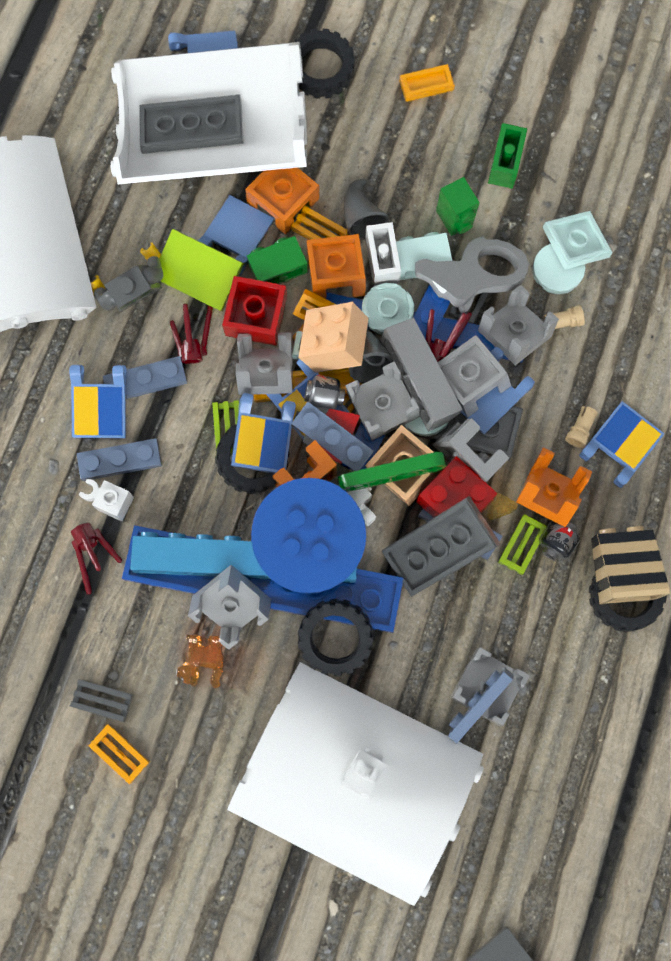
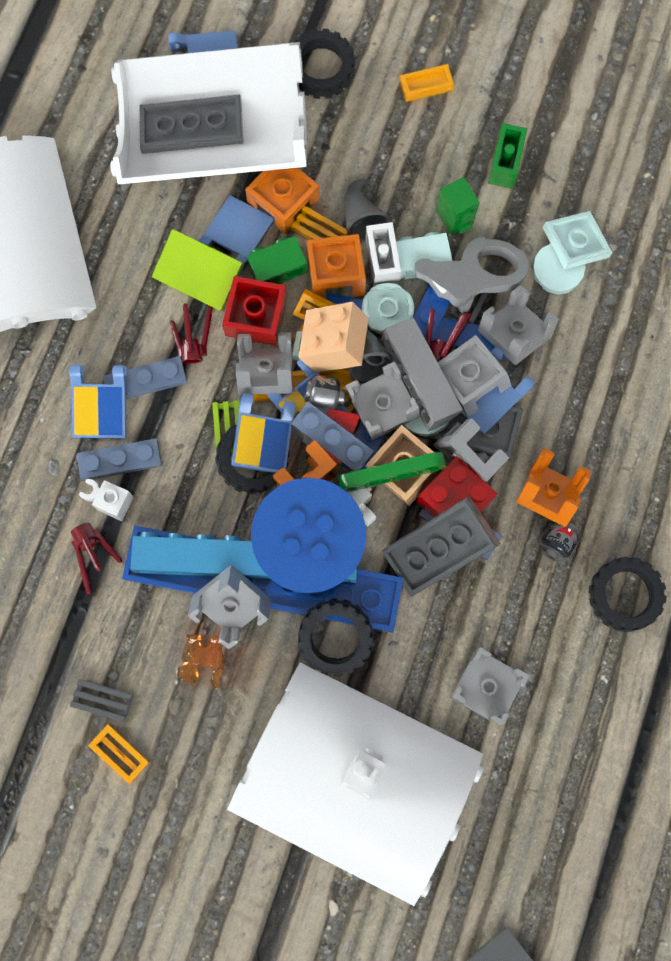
(131, 285): dark grey torso -> none
(479, 704): sand blue plate -> none
(501, 506): clear yellow slope -> none
(512, 564): lime tile -> none
(571, 317): tan pin -> none
(579, 432): tan pin -> none
(626, 439): flag -> none
(628, 566): slope -> none

